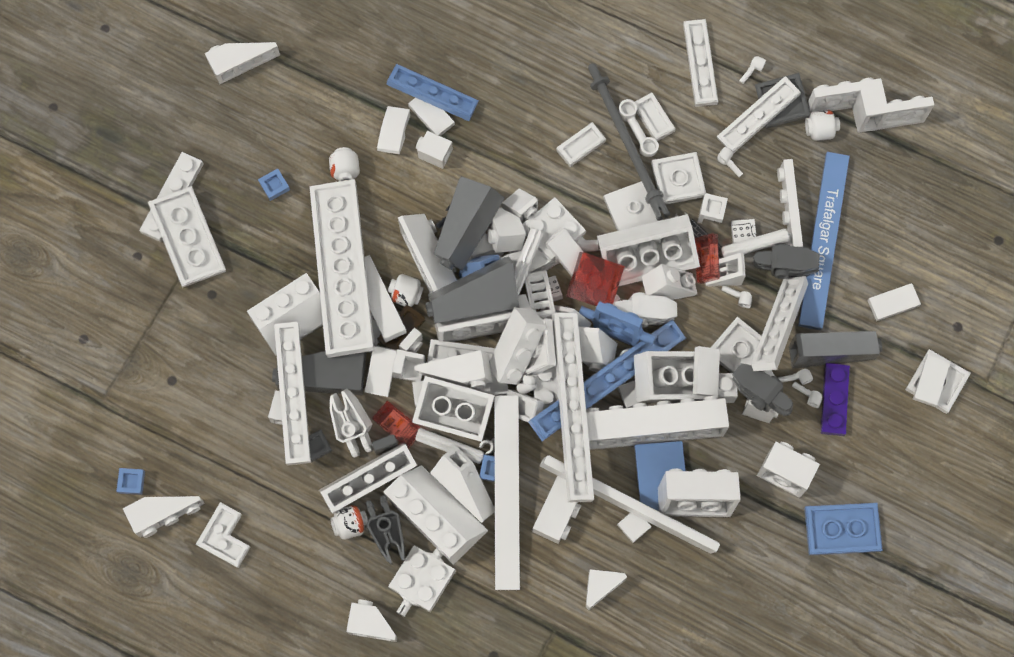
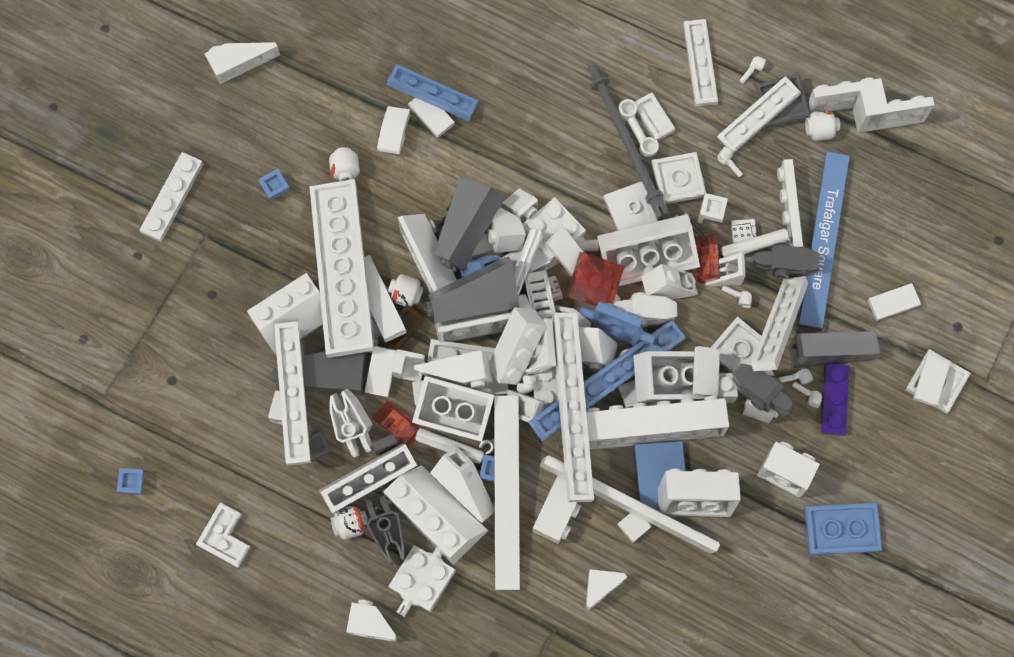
(154, 512): white slope -> none
(186, 236): white tile -> none
(412, 342): white plate -> none
(434, 149): white brick -> none
(581, 144): white tile -> none

